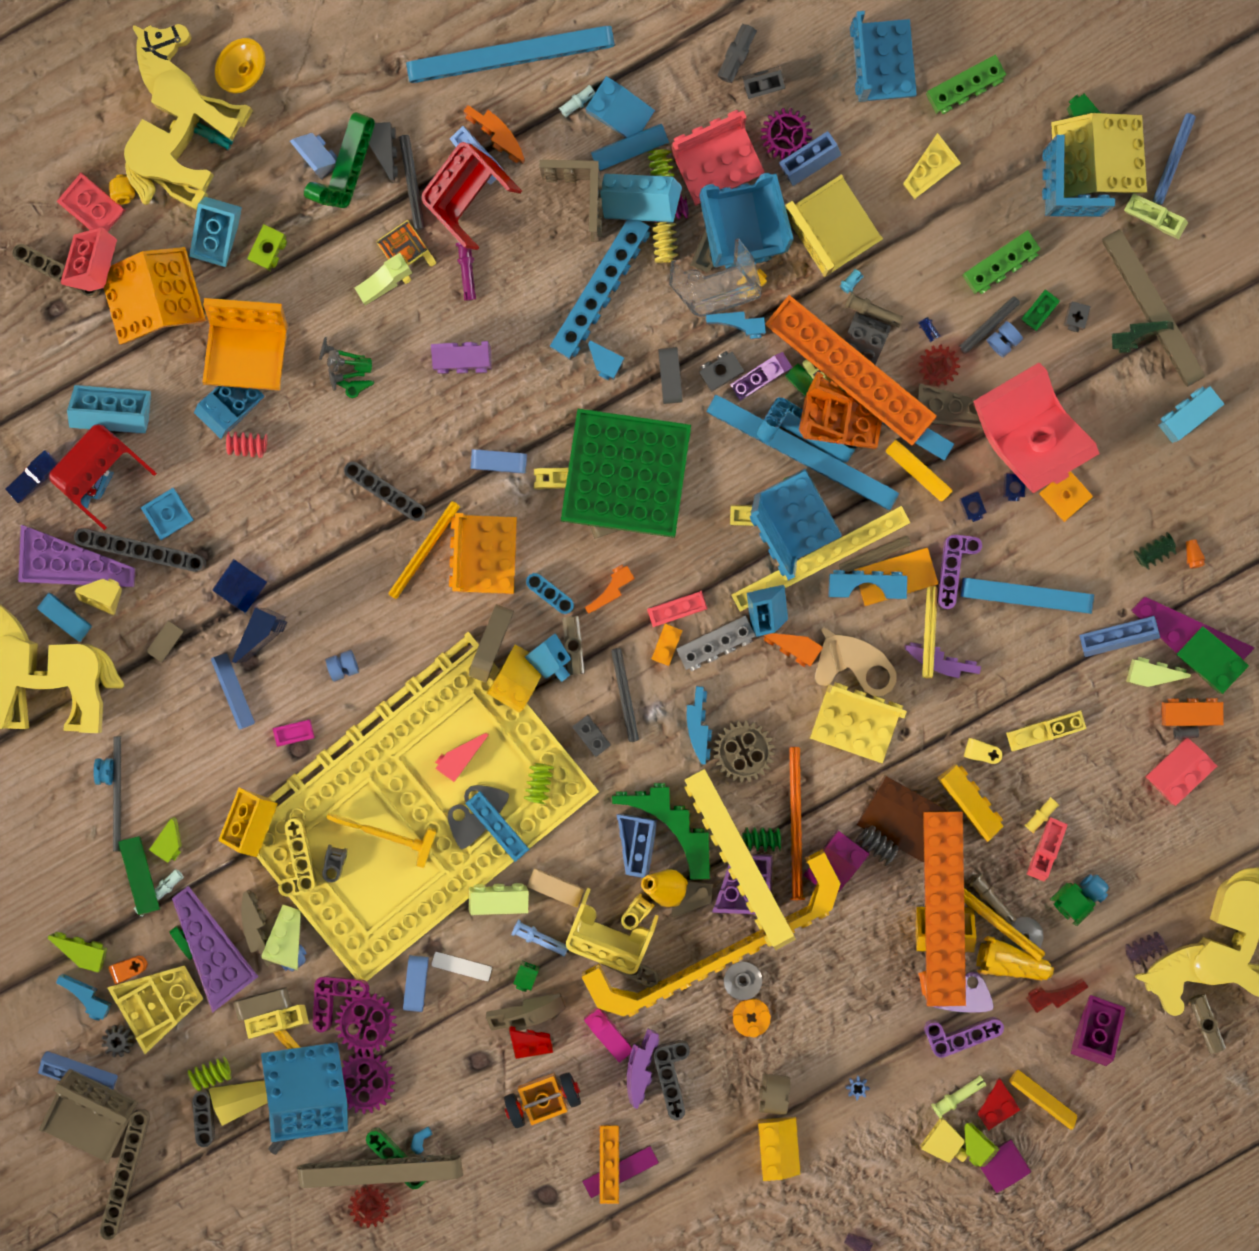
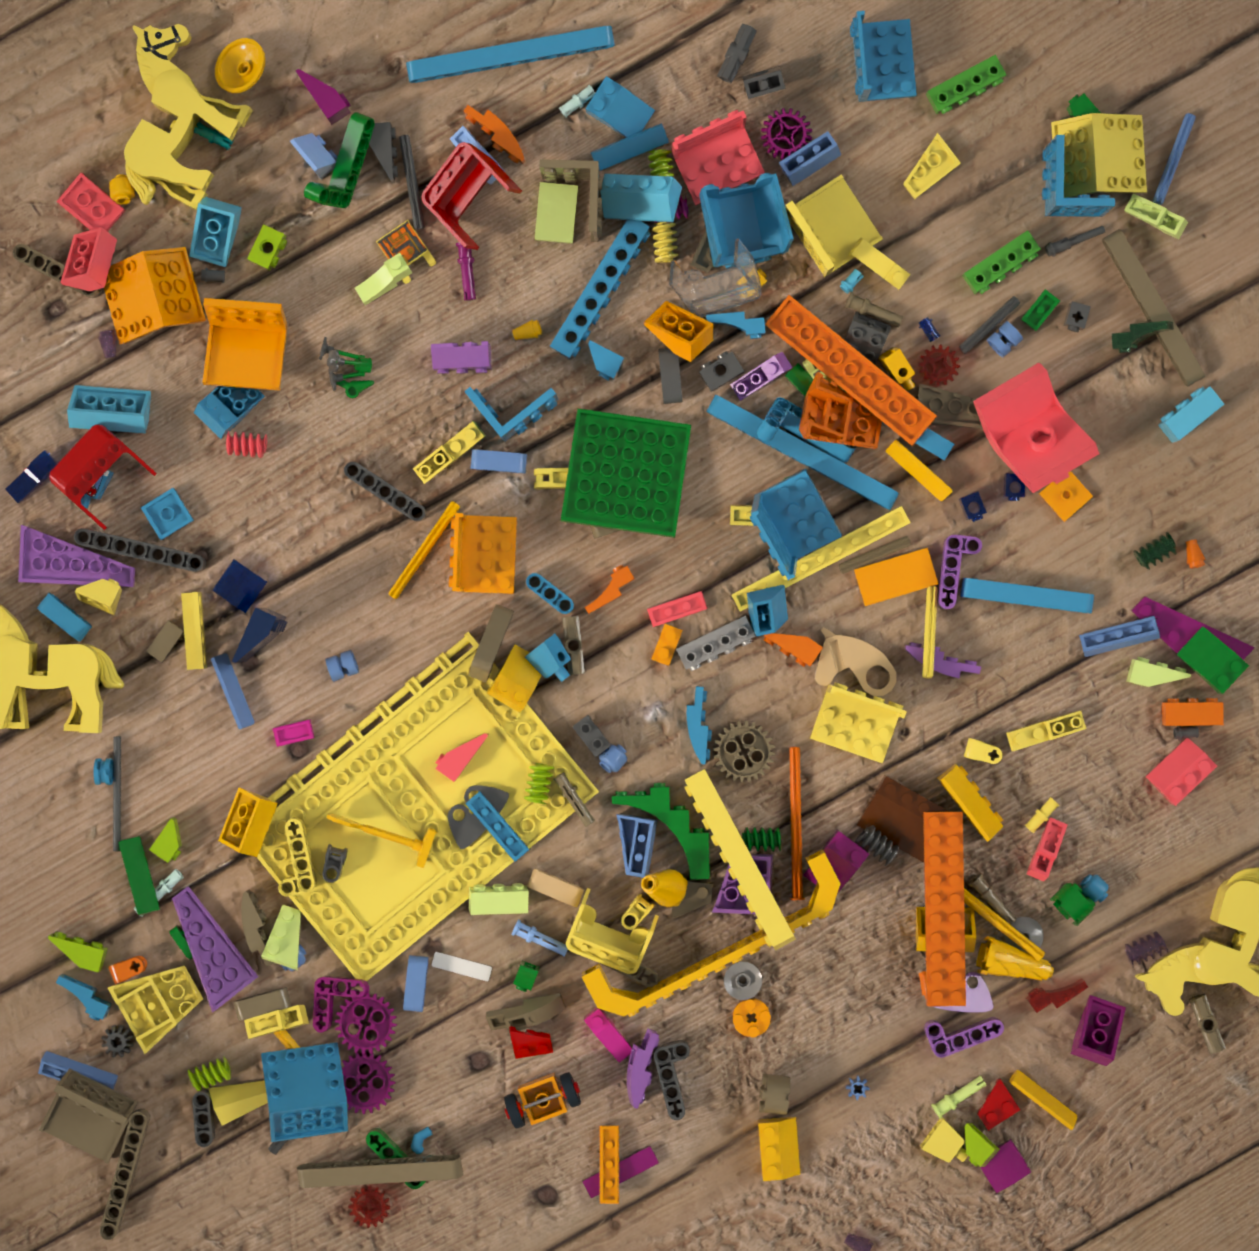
(108, 342): none -> clear purple cone
(194, 630): none -> light yellow fence
(212, 275): none -> dark grey pin
(328, 99): none -> magenta slope
(449, 452): none -> light yellow slope
(519, 422): none -> dark azure bracket
(528, 330): none -> yellow cone
(556, 212): none -> yellowish green tile
(570, 793): none -> dark tan pin
(613, 758): none -> medium blue head
(625, 695): dark grey axle -> none
(680, 330): none -> light orange slope
(842, 584): dark azure arch -> none
(879, 263): none -> light yellow slope
(893, 361): none -> yellow torso
(1064, 244): none -> dark grey pin

